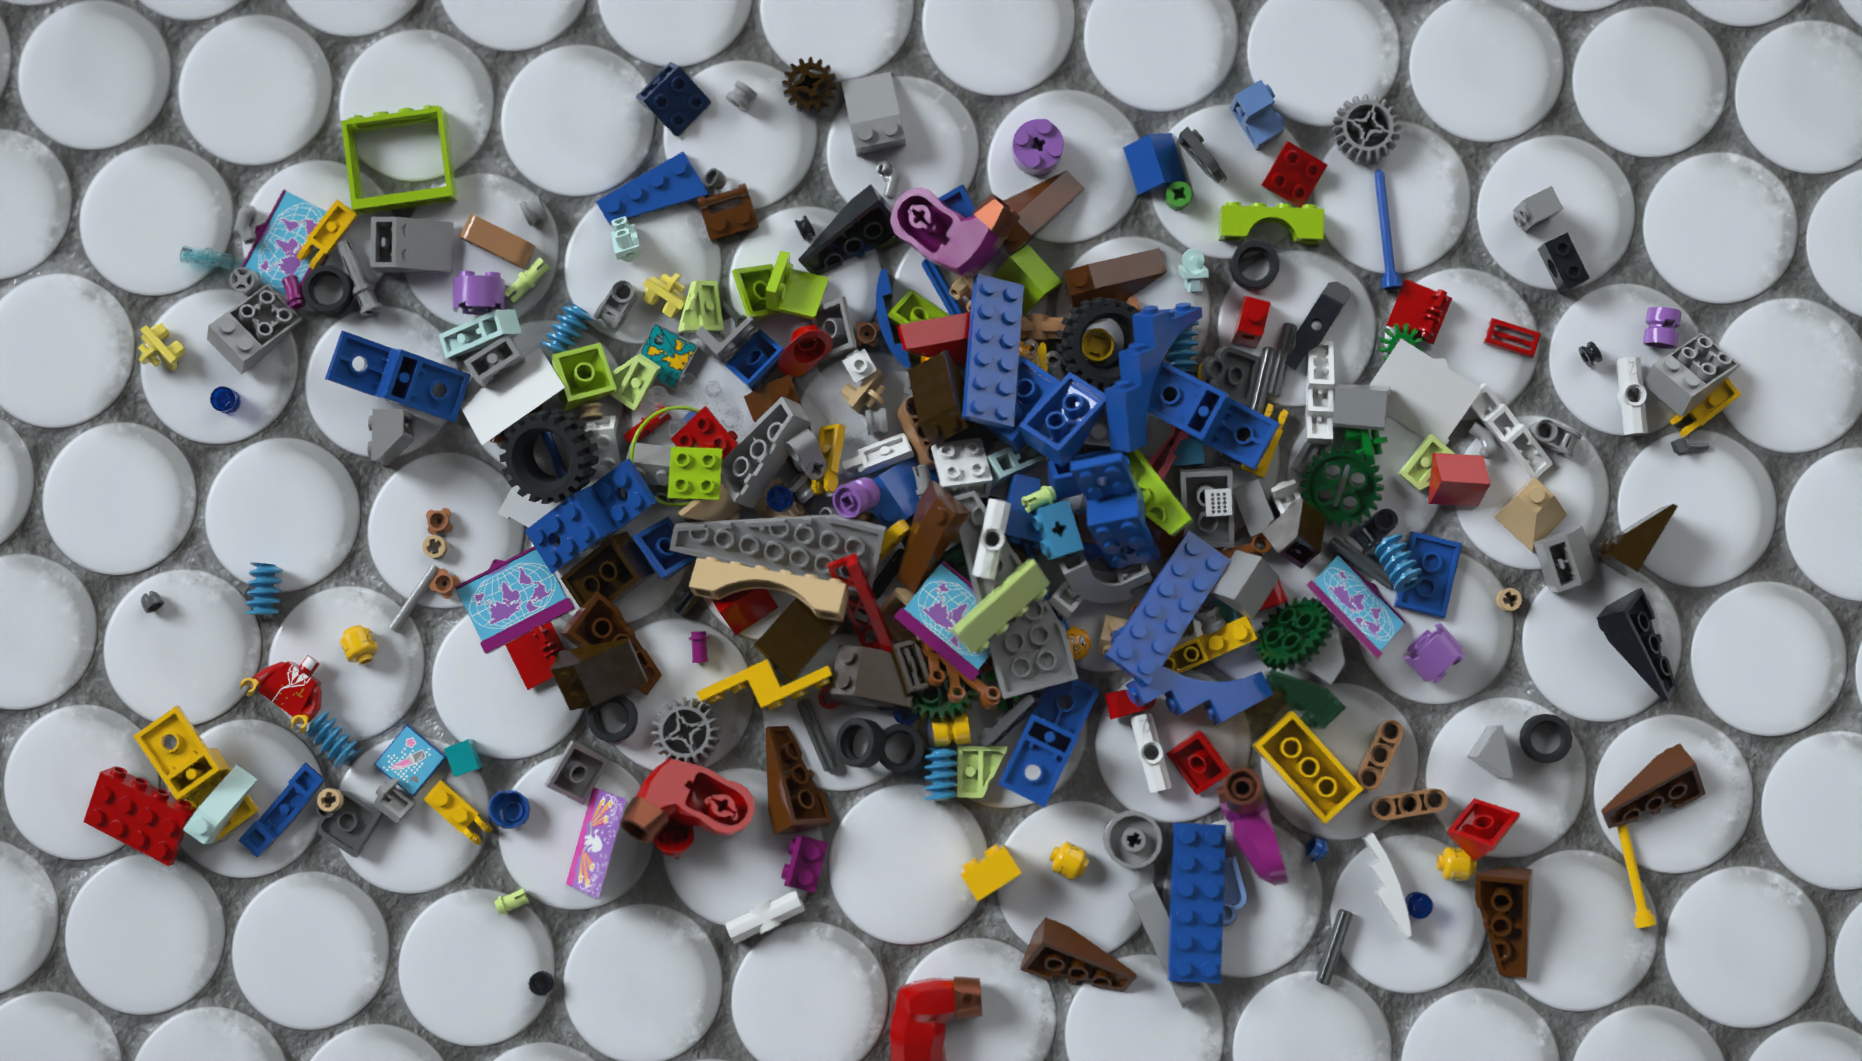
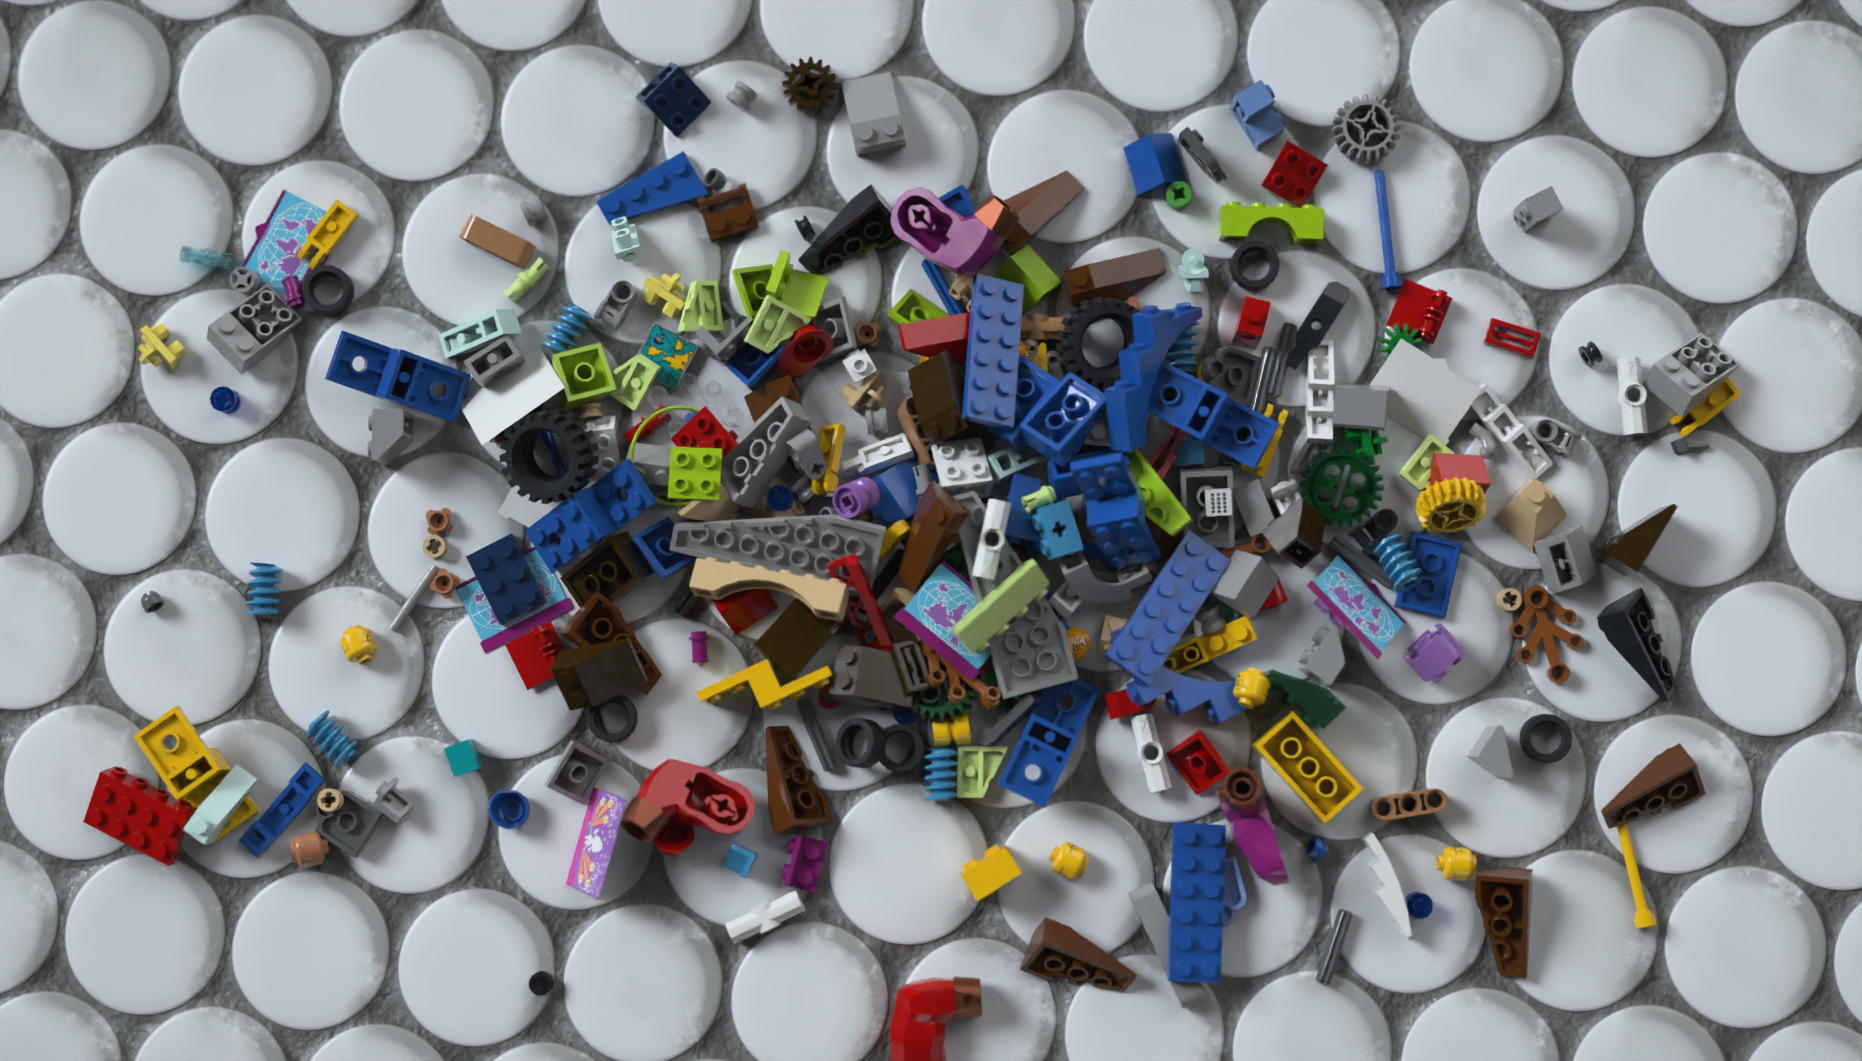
(243, 223): light grey arm -> none
(290, 688): red torso -> none
(309, 849): none -> nougat head
(361, 287): light grey pin -> none
(402, 200): lime window -> none
(410, 760): medium azure tile -> none
(411, 245): light grey slope -> none
(456, 810): yellow hinge -> none
(478, 292): medium lavender brick -> none
(506, 579): none -> dark blue plate
(511, 901): yellowish green pin -> none
(681, 719): light grey gear -> none
(740, 859): none -> dark azure panel
(774, 324): none -> yellowish green wing
(884, 292): blue slope -> none
(891, 178): light grey arm -> none
(1041, 133): medium lavender brick -> none
(1097, 346): yellow wheel -> none
(1147, 843): light grey wheel -> none
(1251, 688): none -> yellow head
(1281, 639): dark green gear -> none
(1389, 746): medium nougat beam -> none
(1451, 505): none -> yellow gear
(1481, 827): red slope -> none
(1545, 629): none -> dark orange plant
(1563, 263): black brick -> none
(1662, 327): medium lavender wheel -> none

